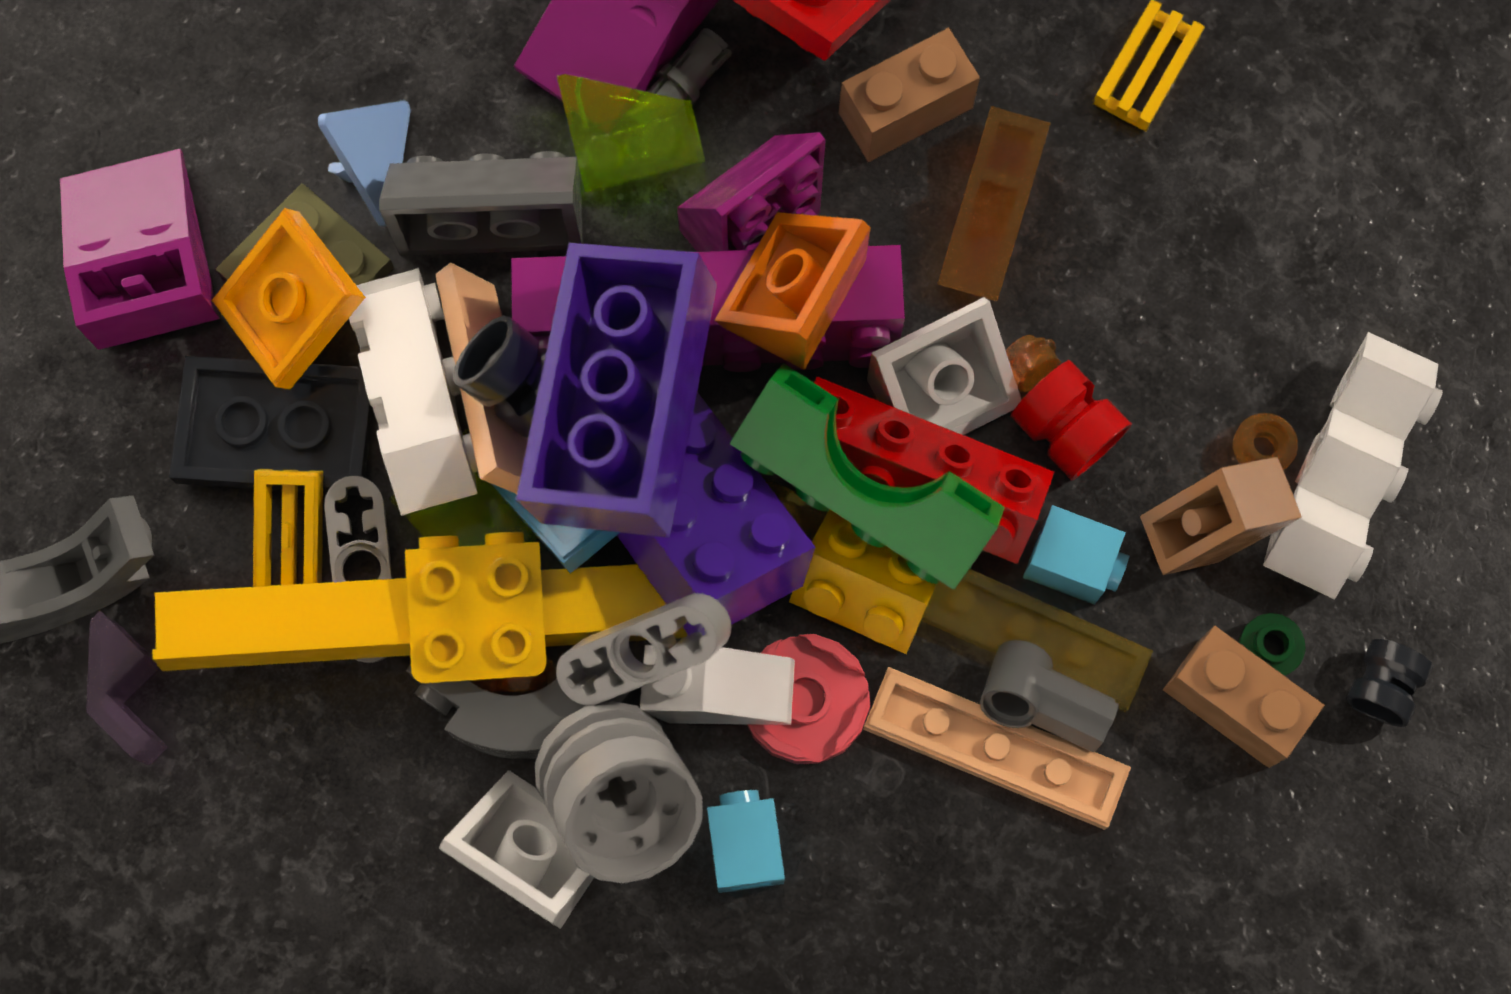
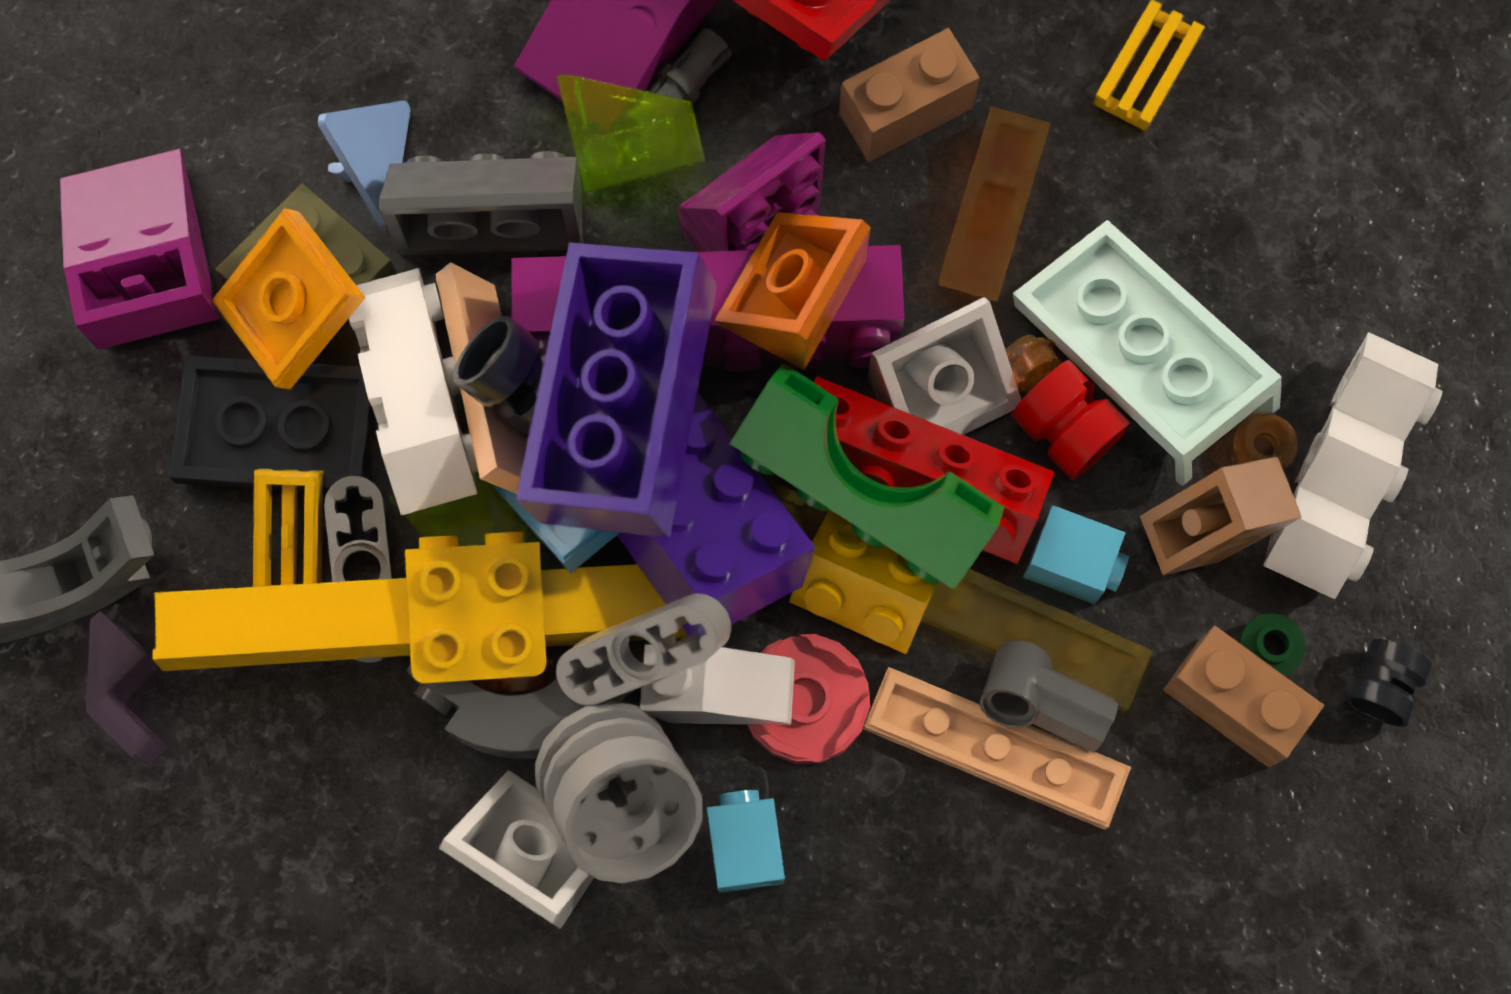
(1148, 344): none -> light aqua plate

